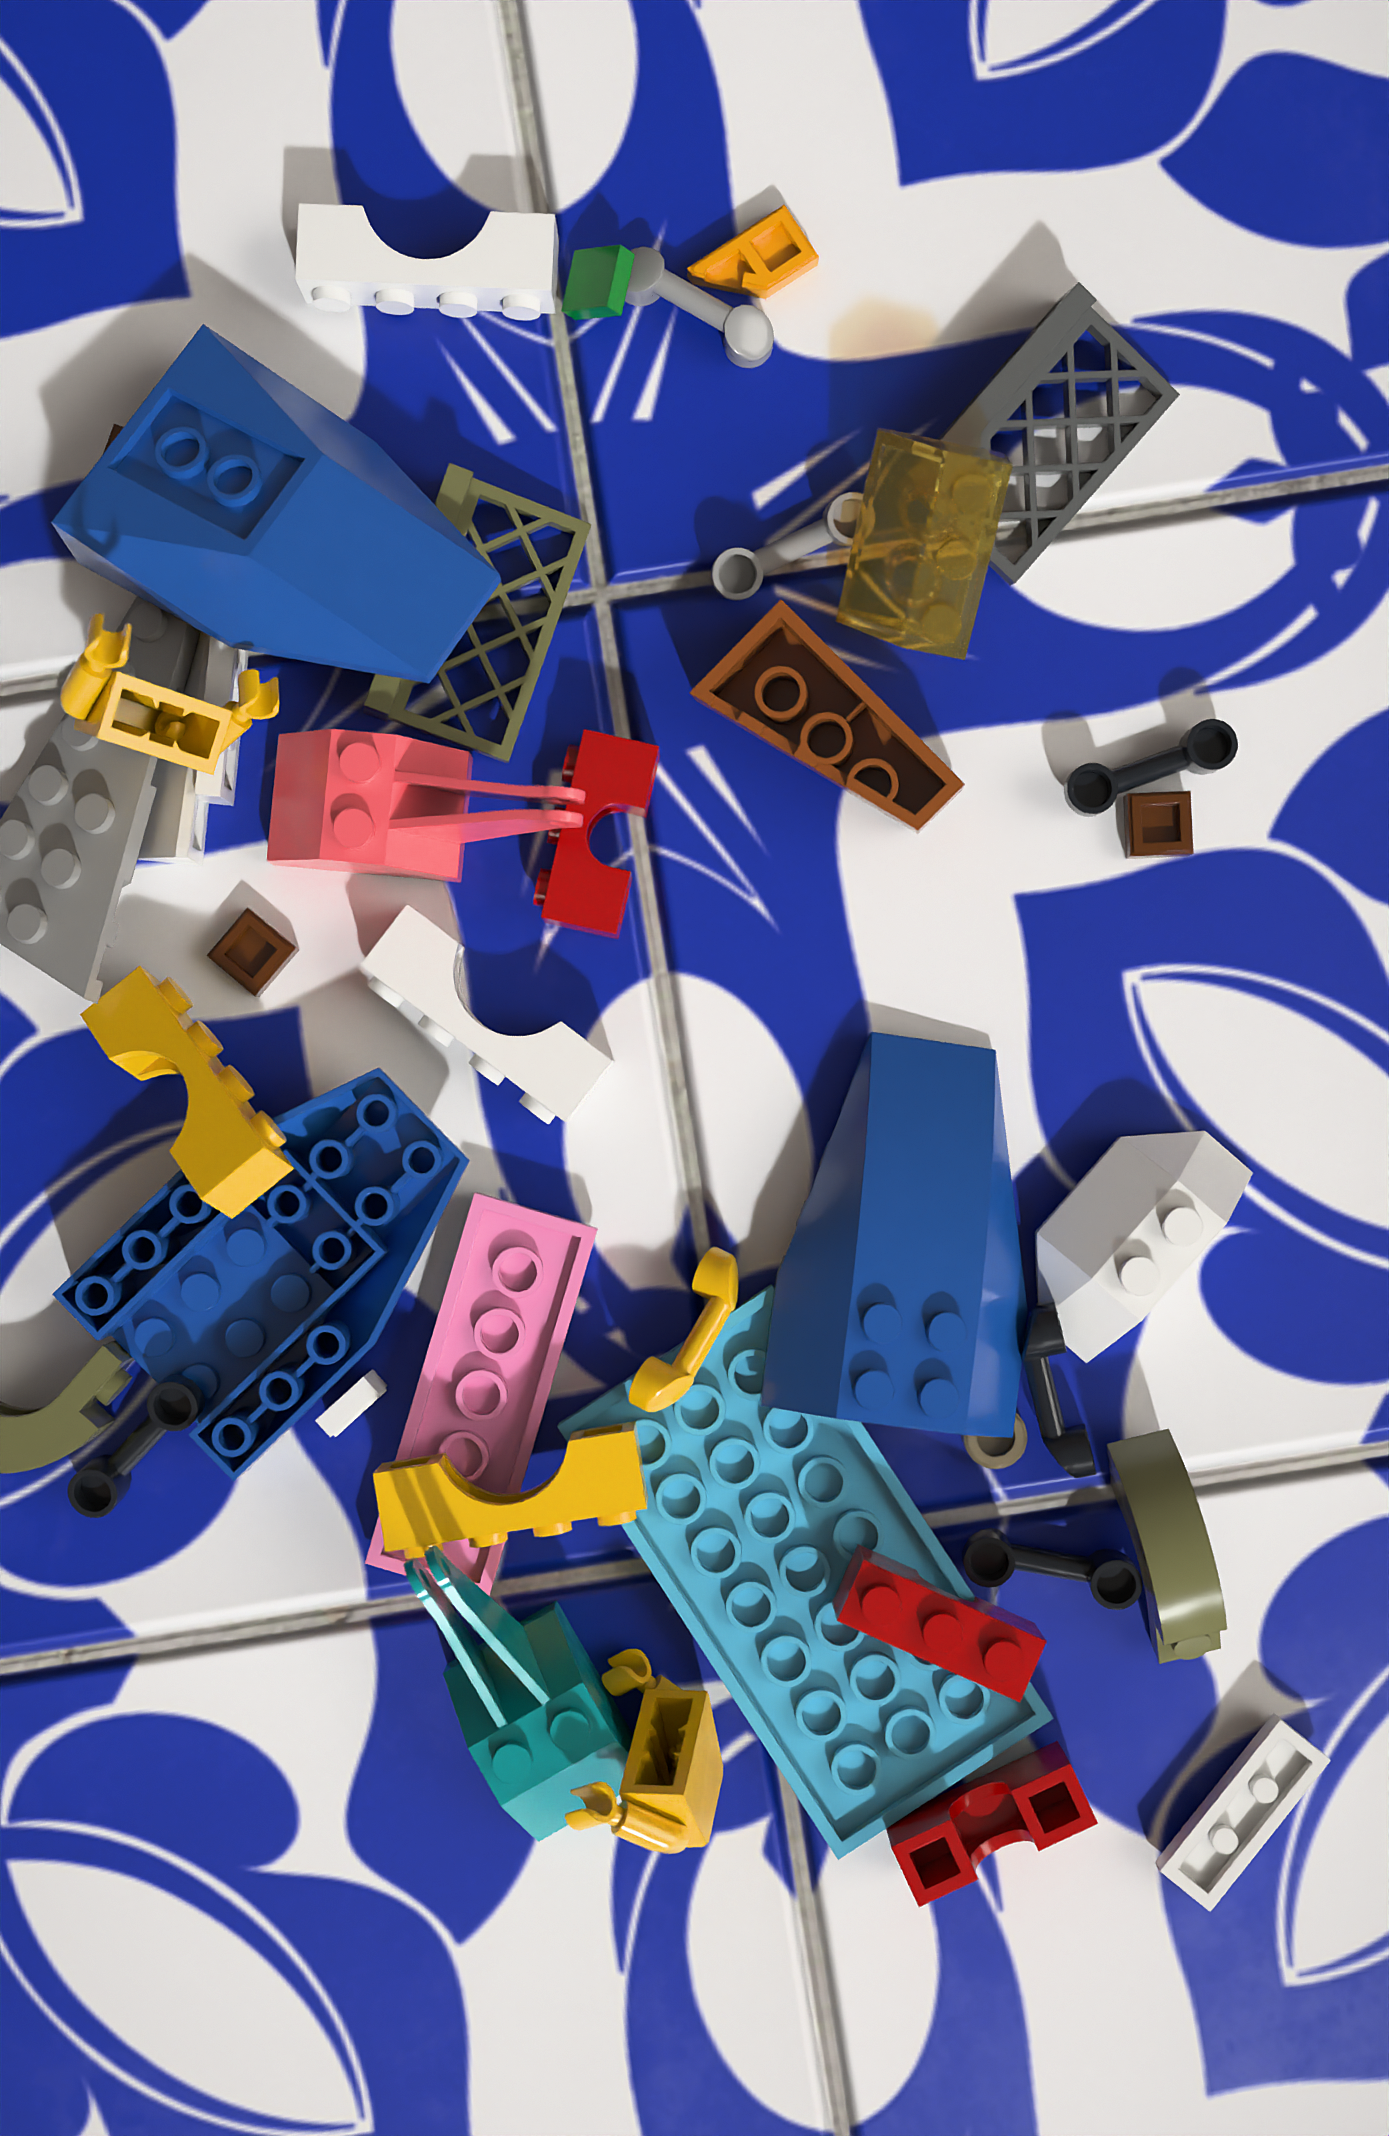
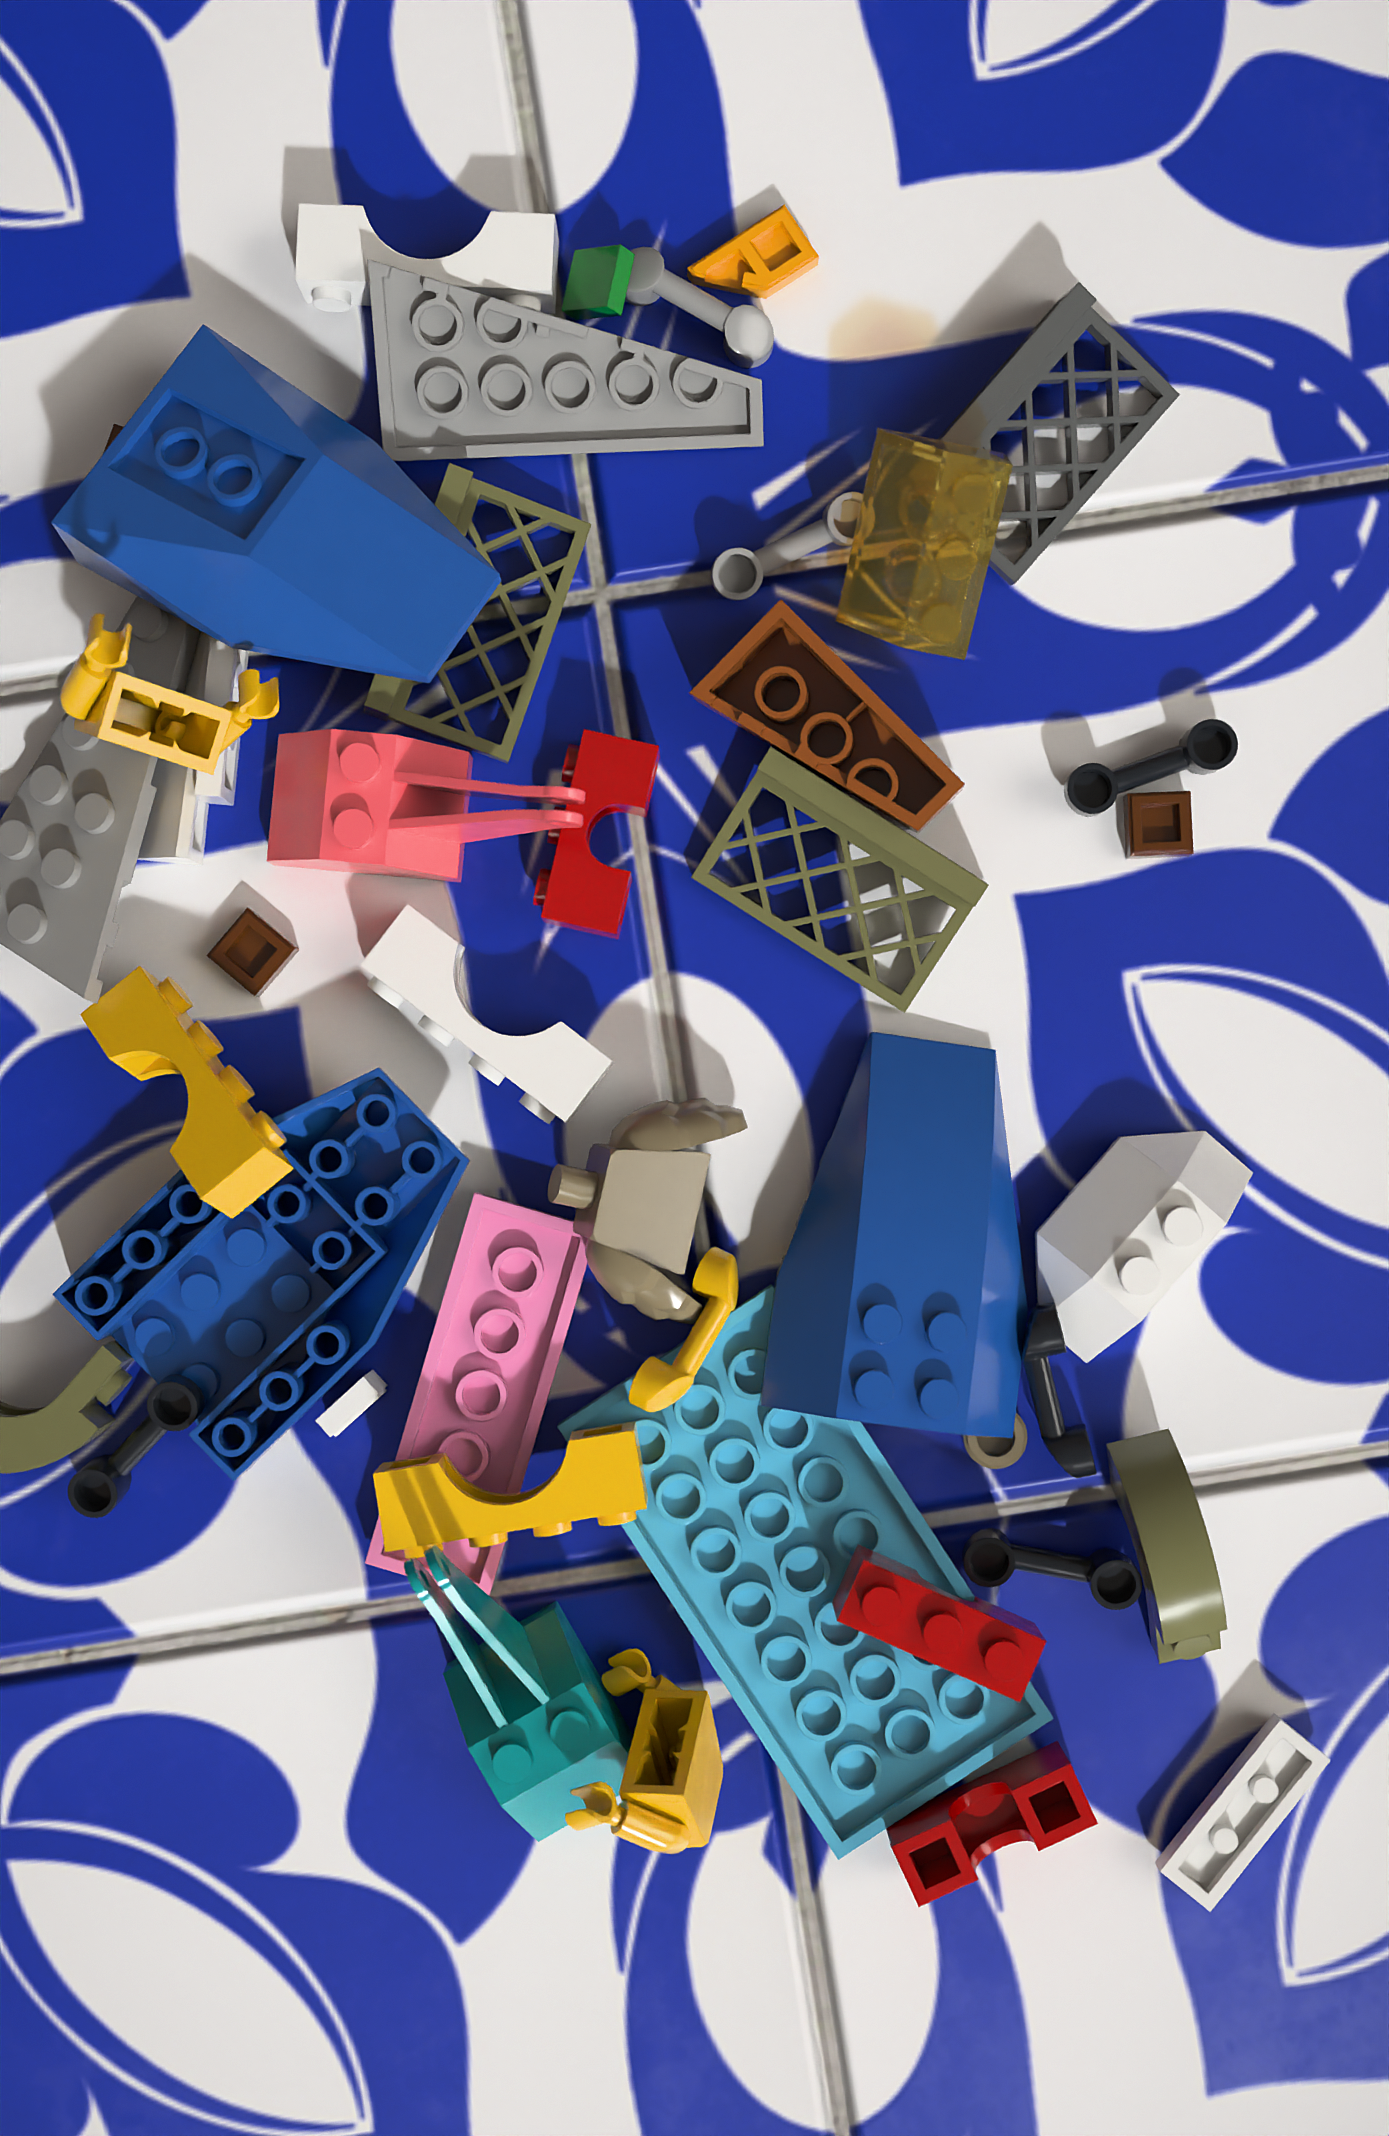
(511, 381): none -> light grey wing
(645, 1201): none -> dark tan torso
(868, 832): none -> olive fence

